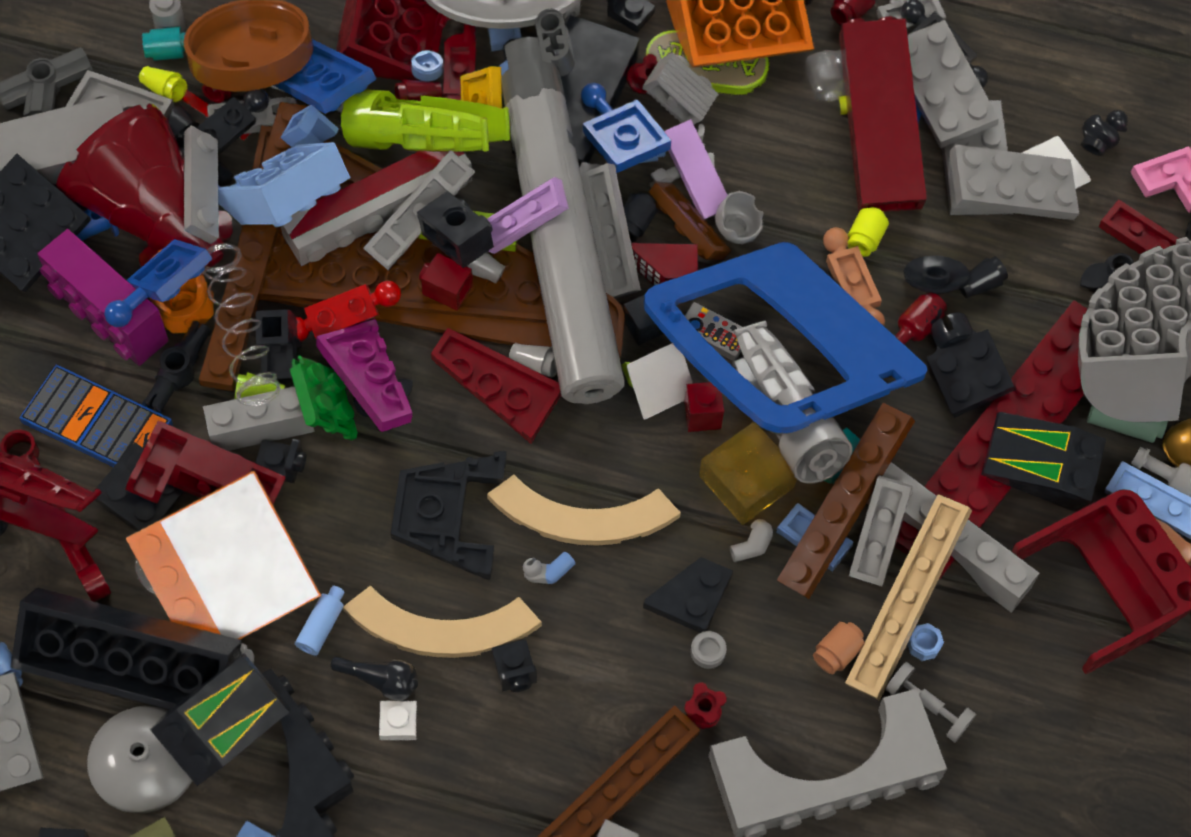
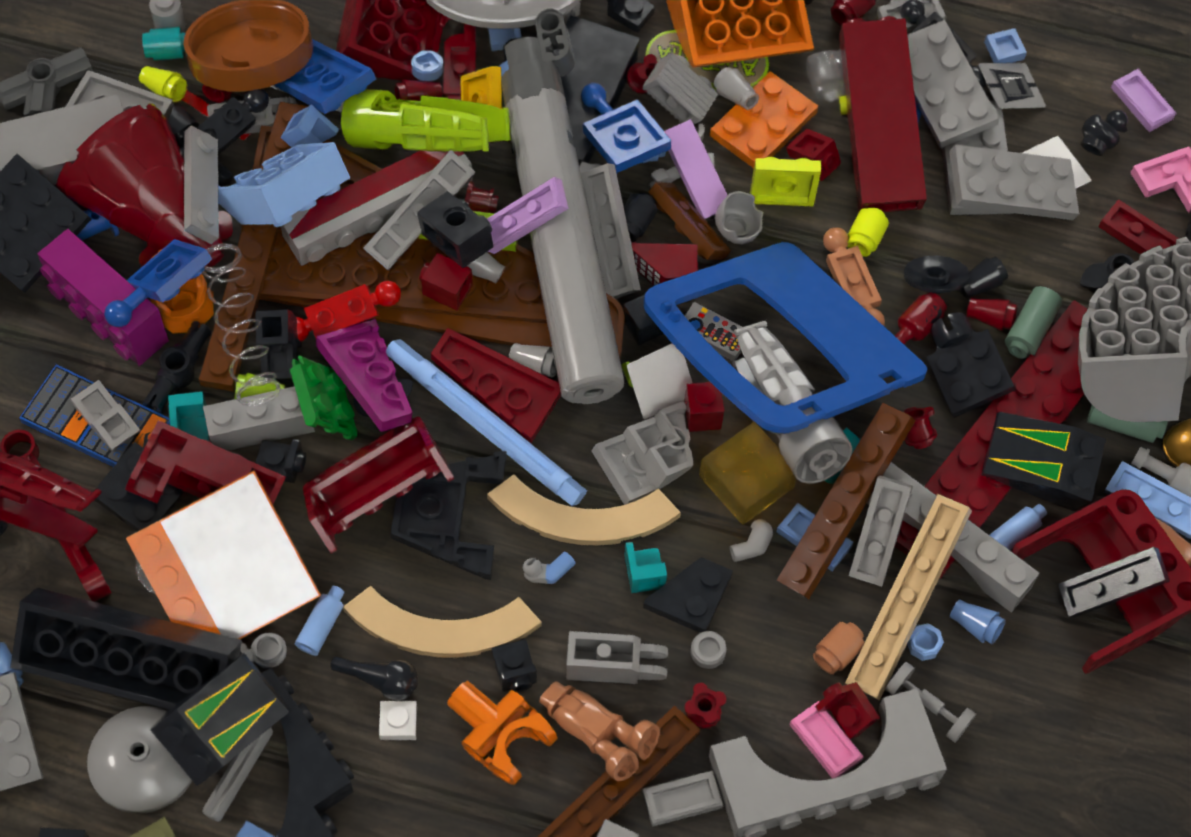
(105, 415): none -> light grey slope
(188, 414): none -> teal panel
(234, 778): none -> light grey axle
(269, 650): none -> light grey plate
(370, 477): none -> dark red windscreen
(481, 199): none -> dark red brick
(486, 422): none -> light blue piece
(498, 727): none -> orange connector
(597, 727): none -> nougat piece
(612, 658): none -> light grey hinge
(644, 569): none -> teal panel
(647, 454): none -> light grey slope
(682, 798): none -> light grey tile
(734, 87): none -> light grey cone
(768, 124): none -> orange plate
(785, 181): none -> neon yellow plate
(816, 148): none -> dark red bracket
(826, 741): none -> bright pink tile
(849, 708): none -> dark red bracket
(921, 433): none -> dark red brick
(979, 621): none -> medium blue cone
(993, 312): none -> dark red cone
(1005, 46): none -> medium blue plate
(1012, 85): none -> sticker
(1019, 526): none -> light blue cylinder
(1033, 322): none -> sand green brick
(1114, 582): none -> plate
(1143, 100): none -> lavender tile

